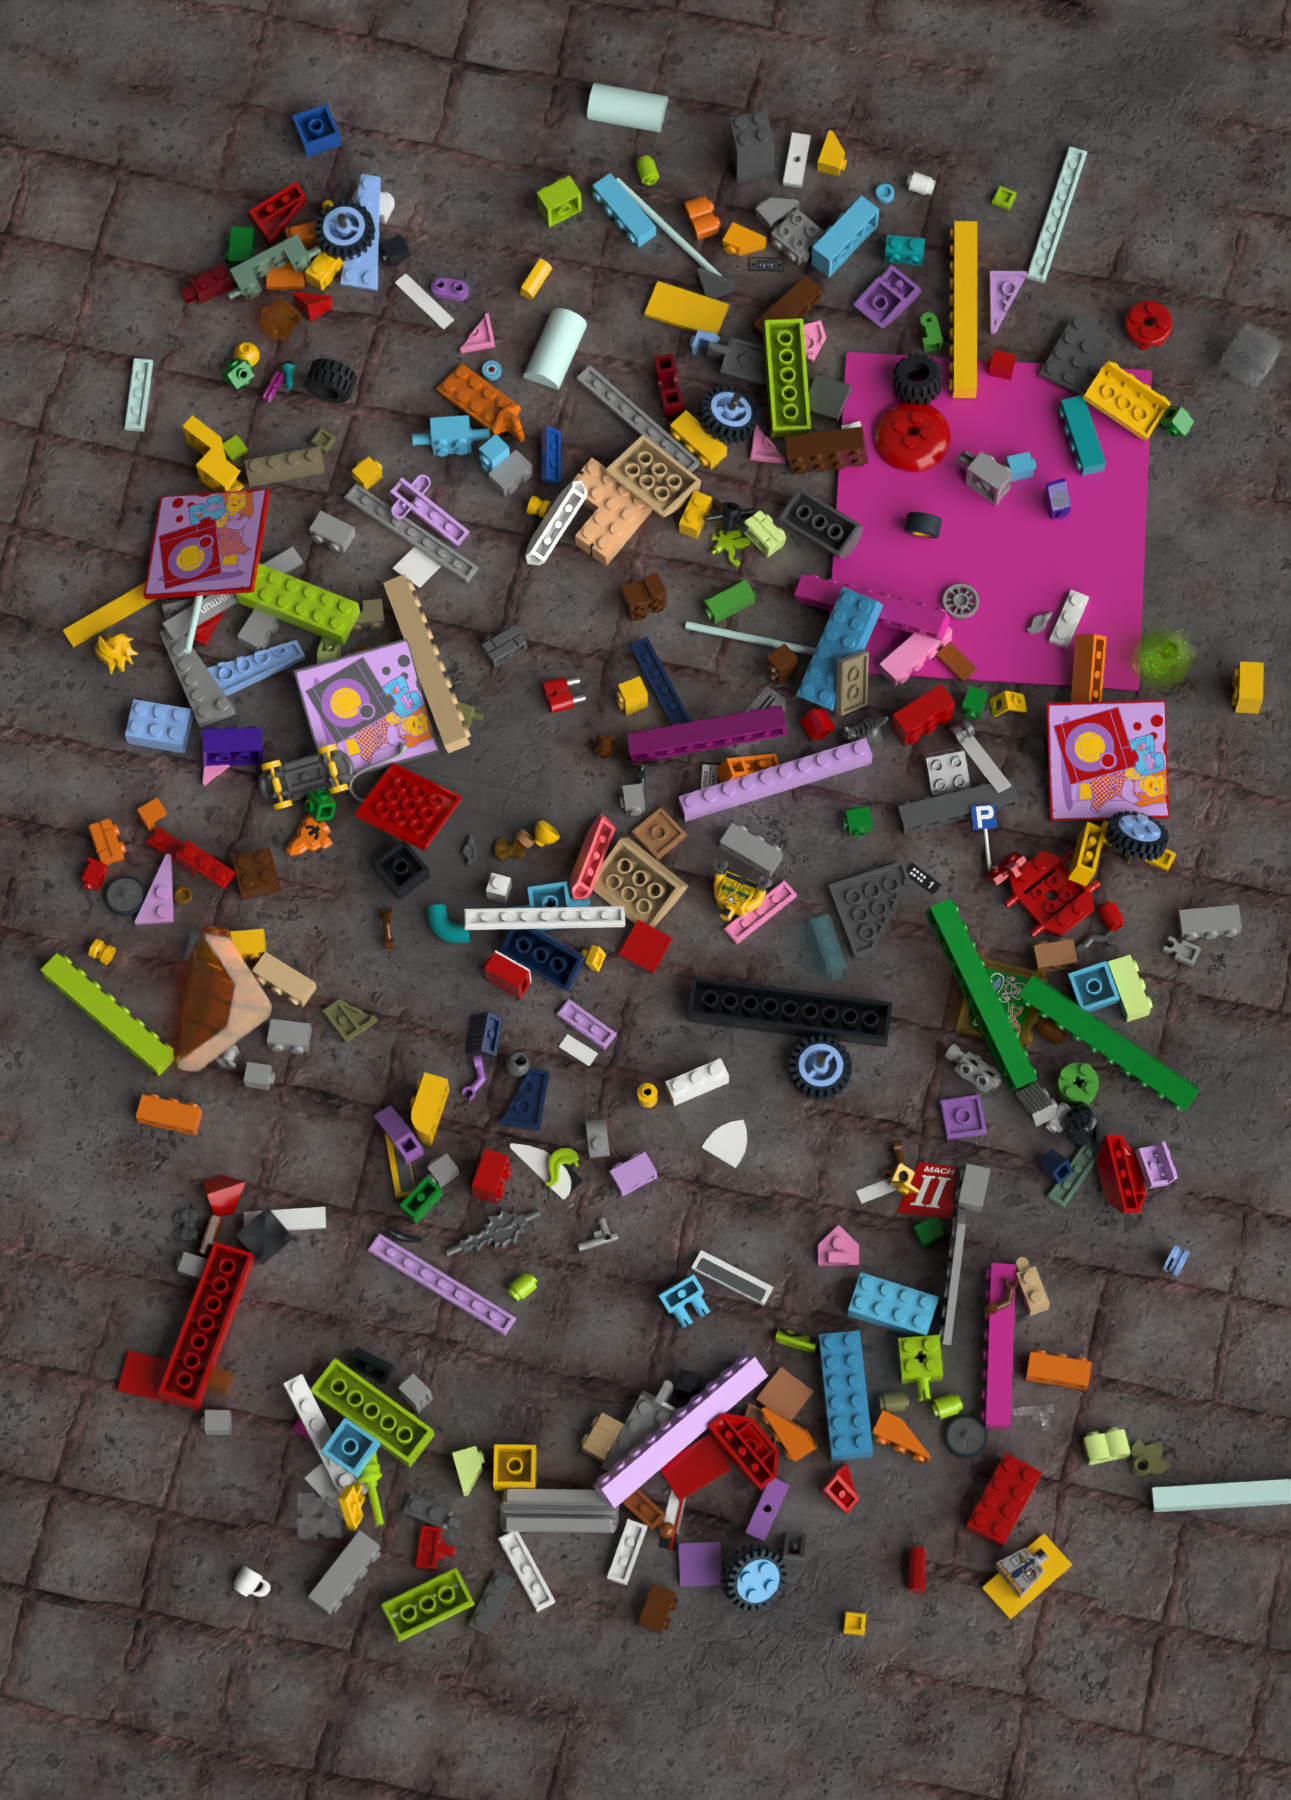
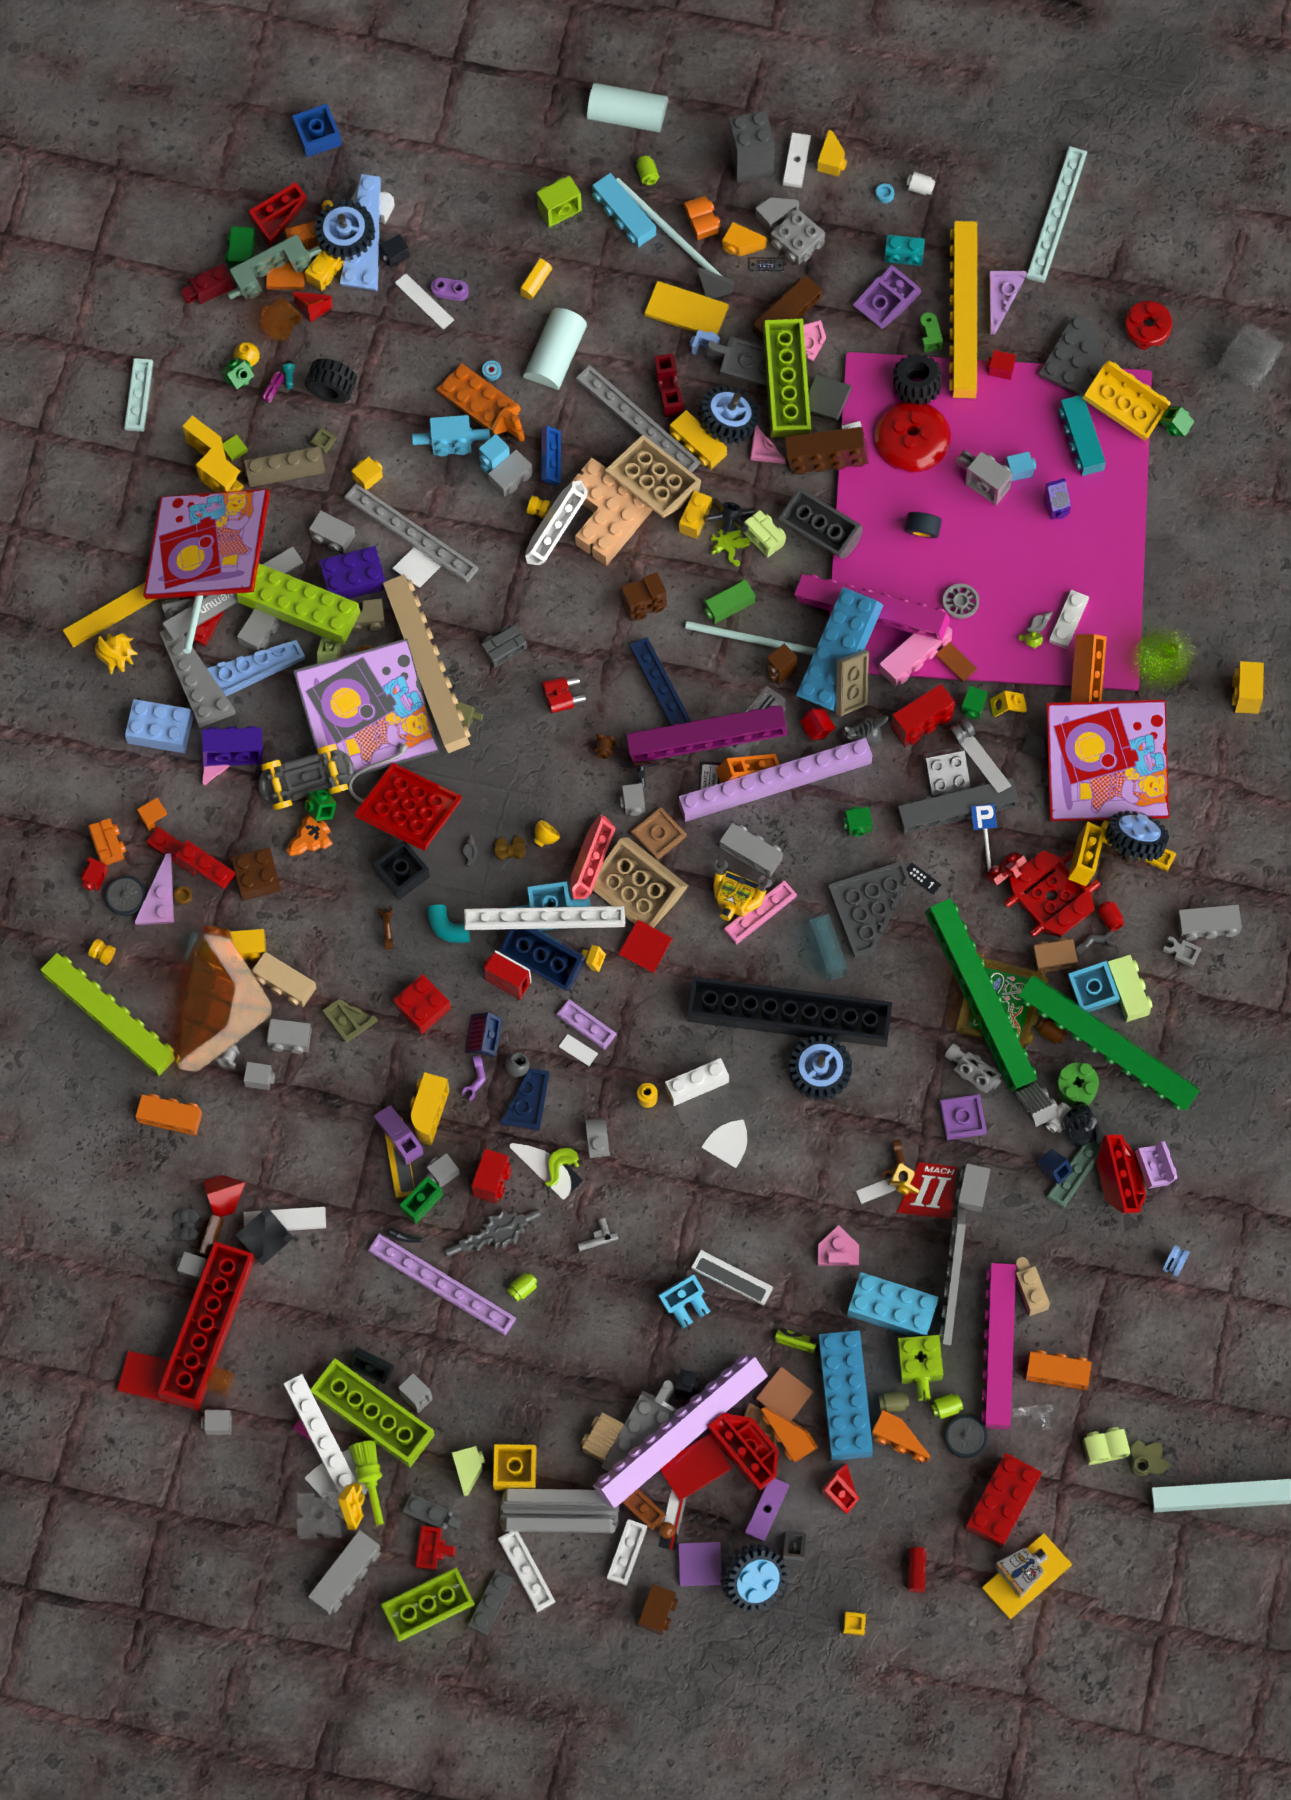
(248, 1580): white piece -> none
(350, 1448): medium azure brick -> none
(353, 573): none -> dark purple brick
(422, 1004): none -> red brick
(425, 509): lavender piece -> none
(480, 338): bright pink tile -> none
(498, 888): white brick -> none
(525, 838): medium nougat tile -> none
(632, 696): yellow brick -> none
(633, 1173): lavender brick -> none
(844, 236): medium azure brick -> none
(929, 1232): green brick -> none
(995, 1307): reddish brown arm -> none
(1004, 198): lime tile -> none
(1032, 639): none -> lime piece

